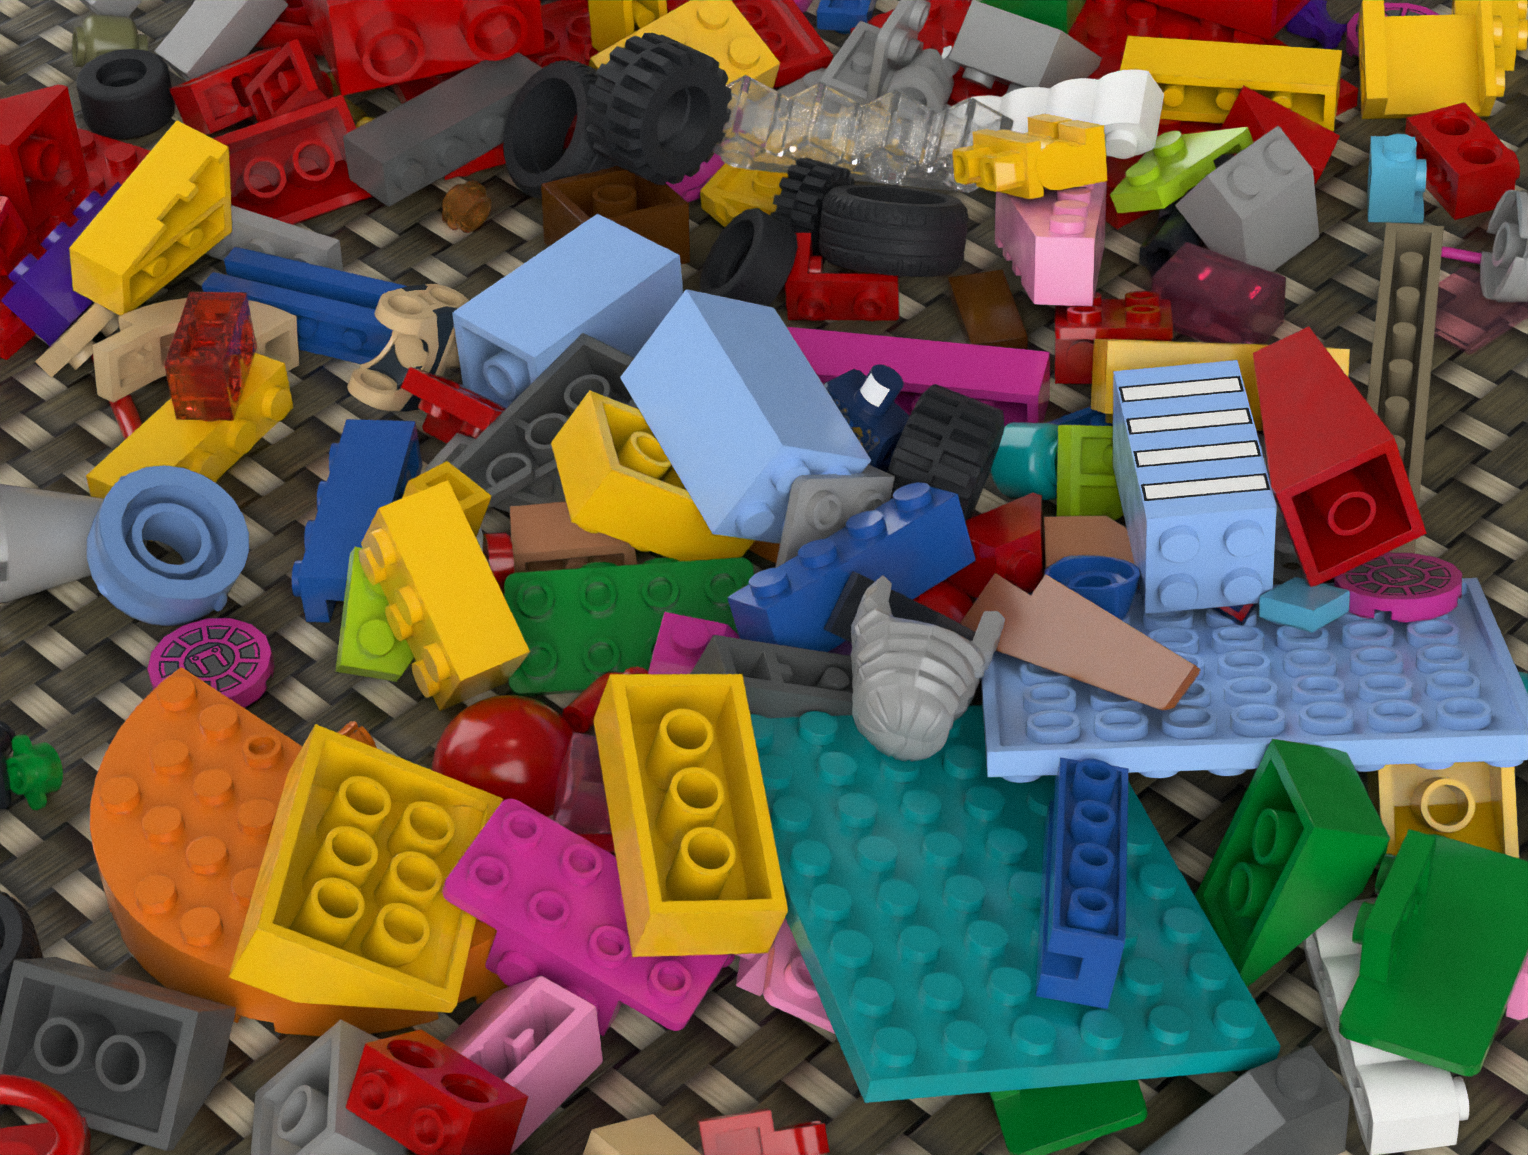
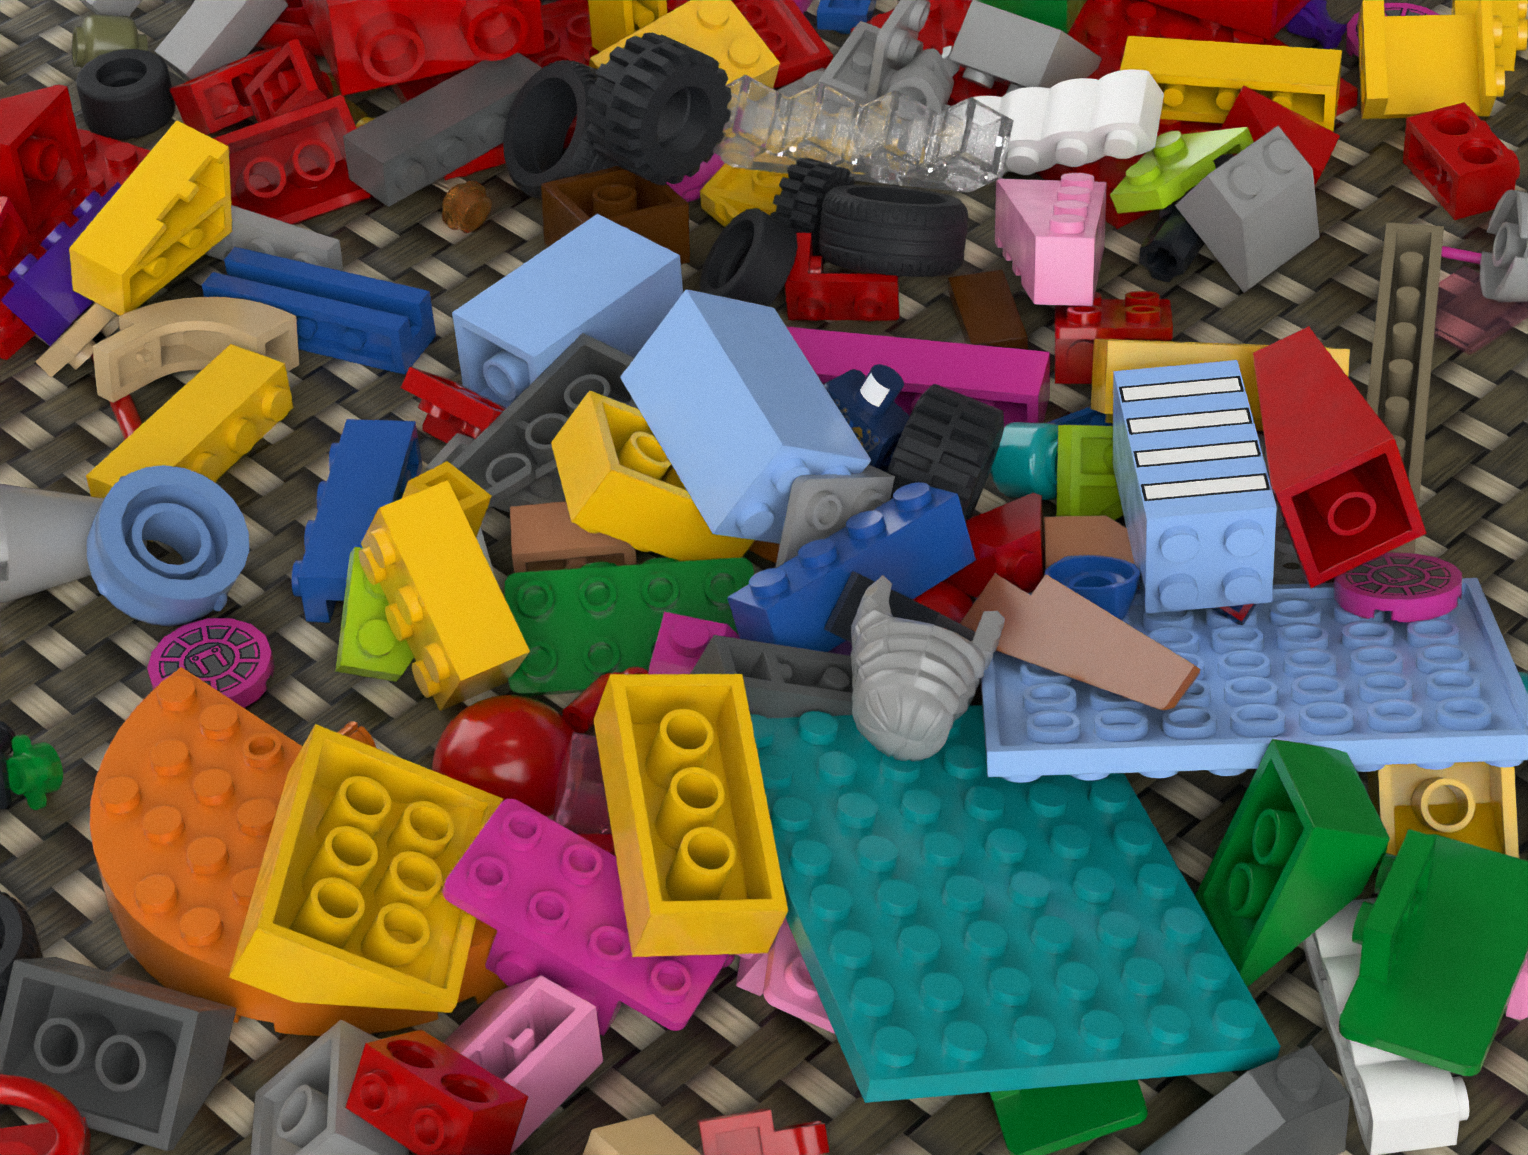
(211, 356): clear red brick -> none
(420, 339): tan connector -> none
(499, 555): red tile -> none
(1049, 156): yellow hips -> none
(1083, 883): blue brick -> none
(1220, 297): clear pink brick -> none
(1304, 606): medium azure tile -> none
(1395, 180): medium azure brick -> none

